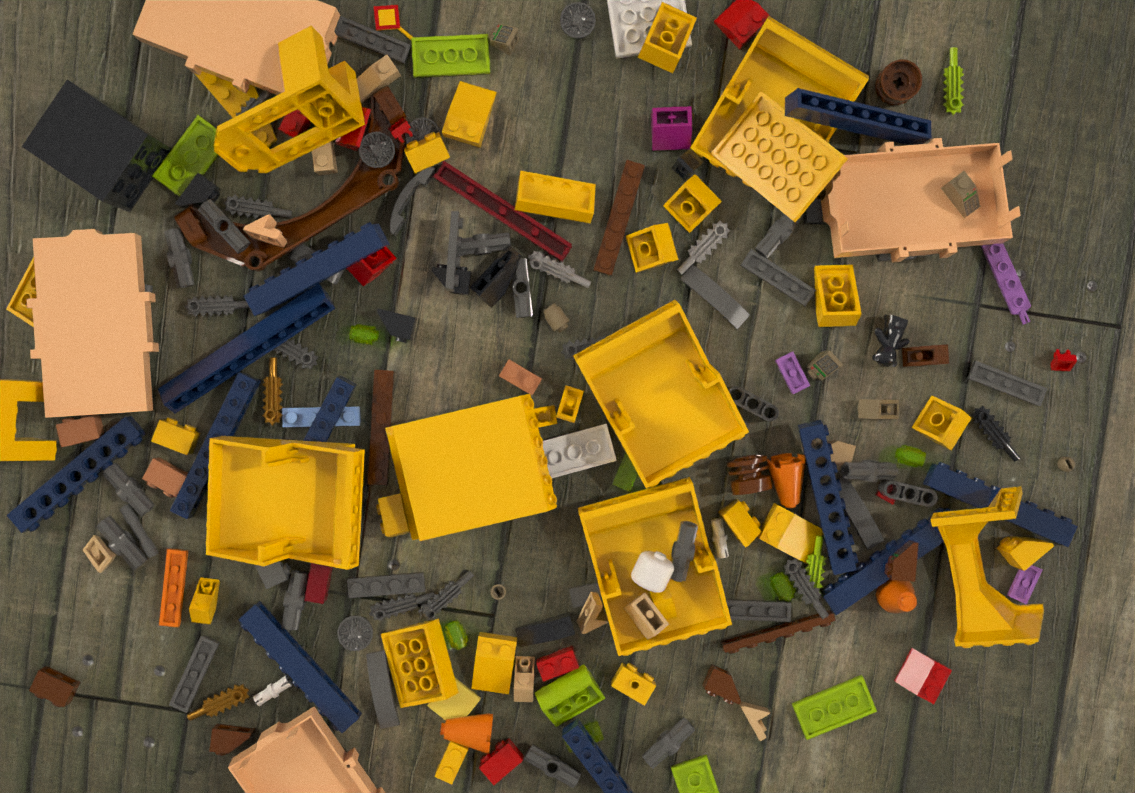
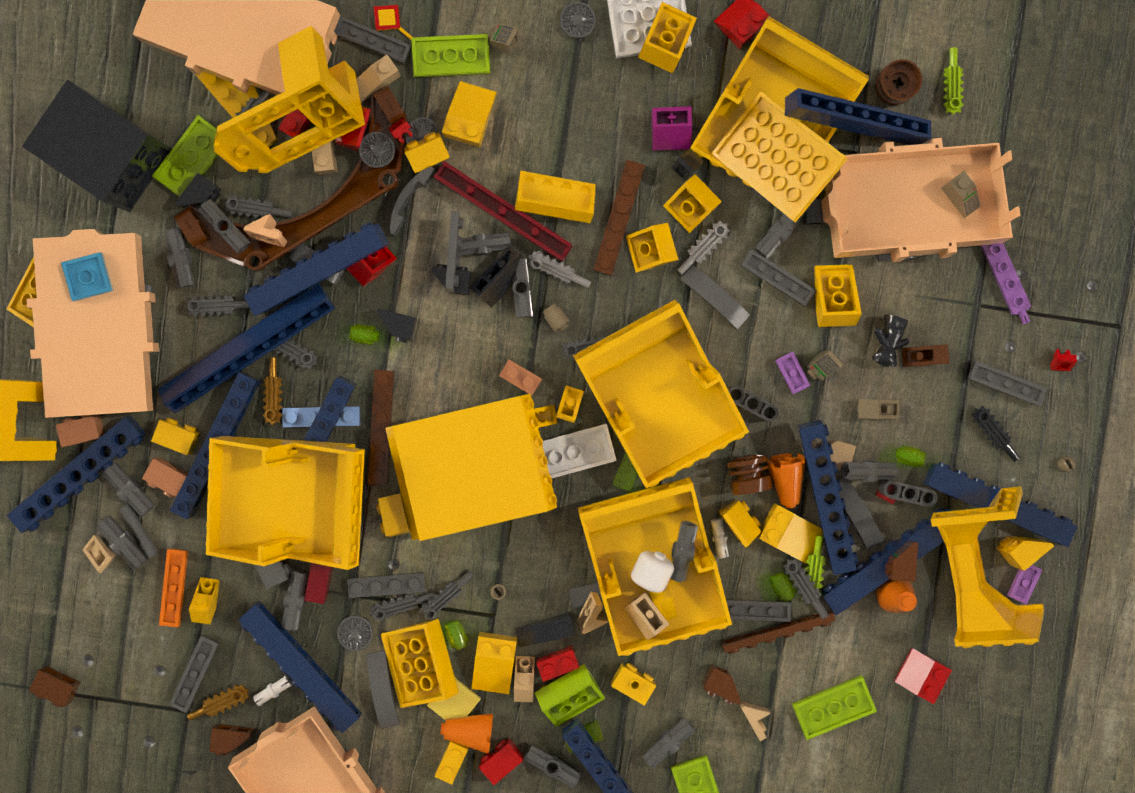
(87, 276): none -> dark azure tile
(941, 422): yellow slope -> none

